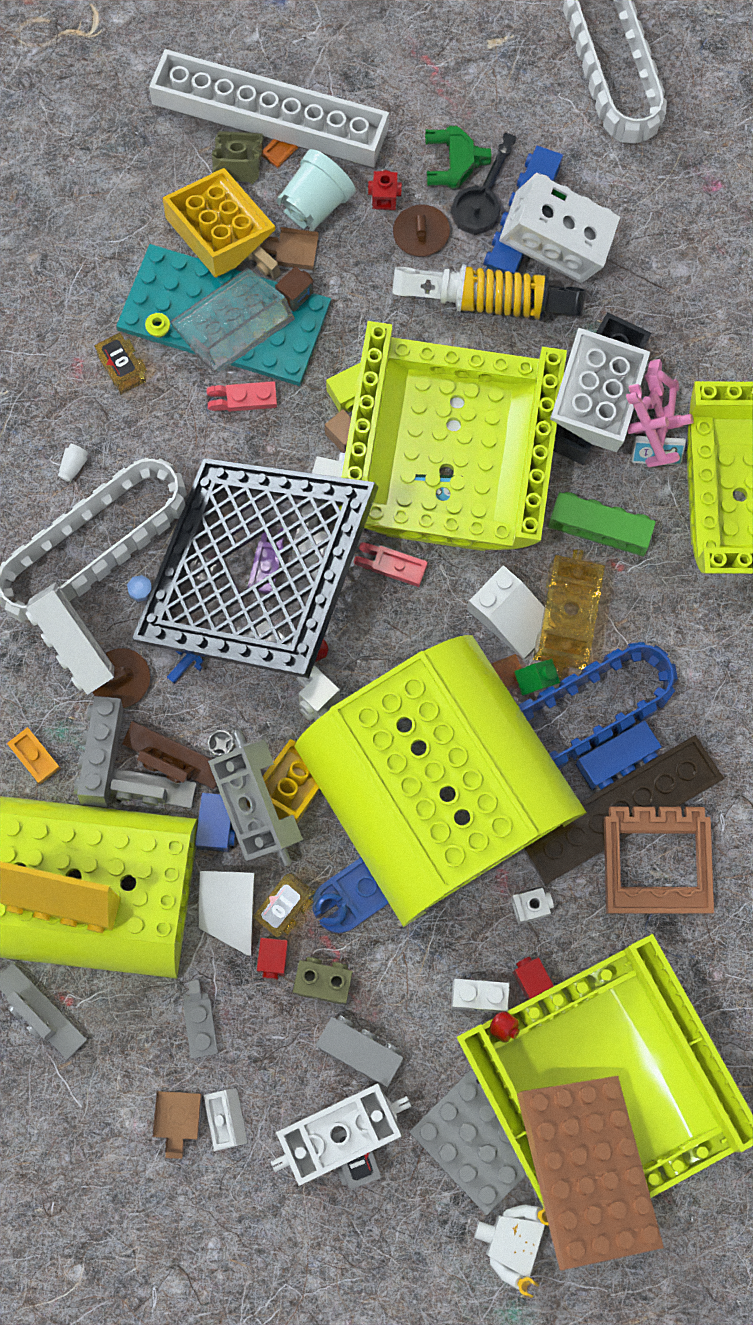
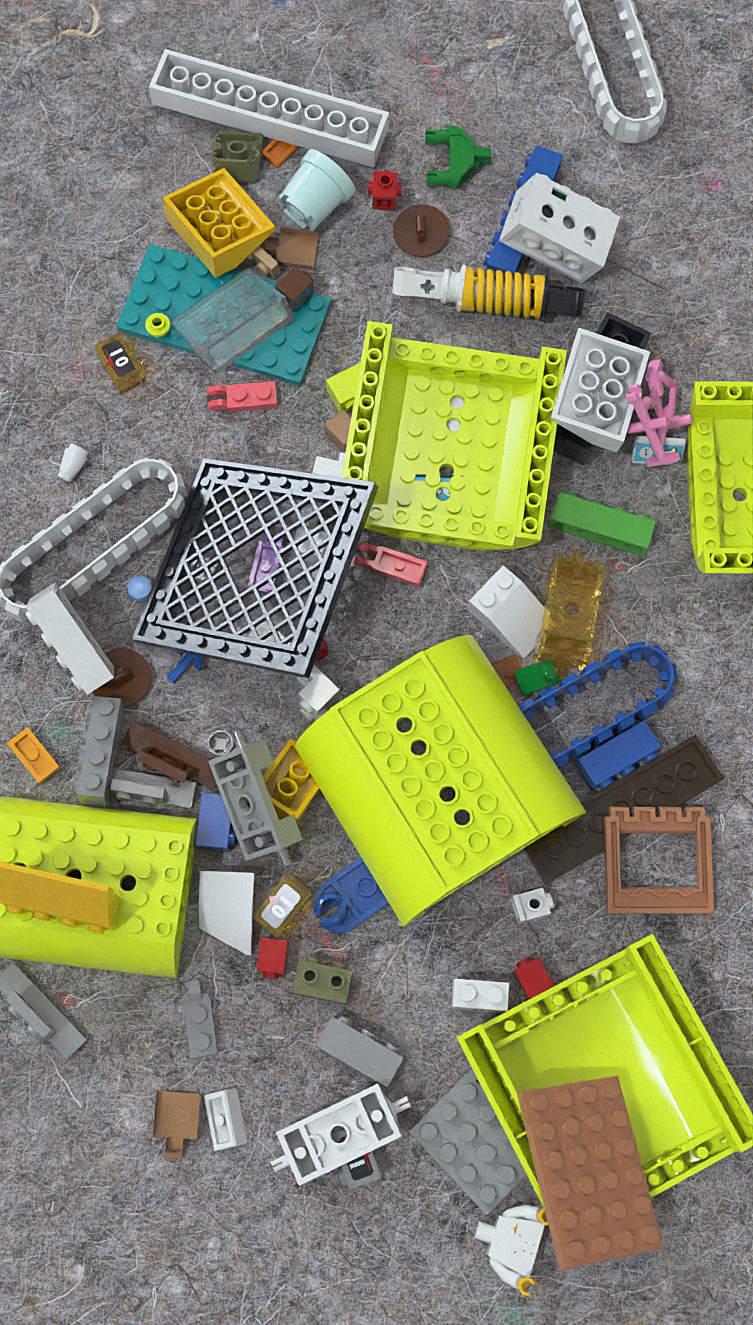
(476, 207): black piece -> none
(504, 1026): red piece -> none

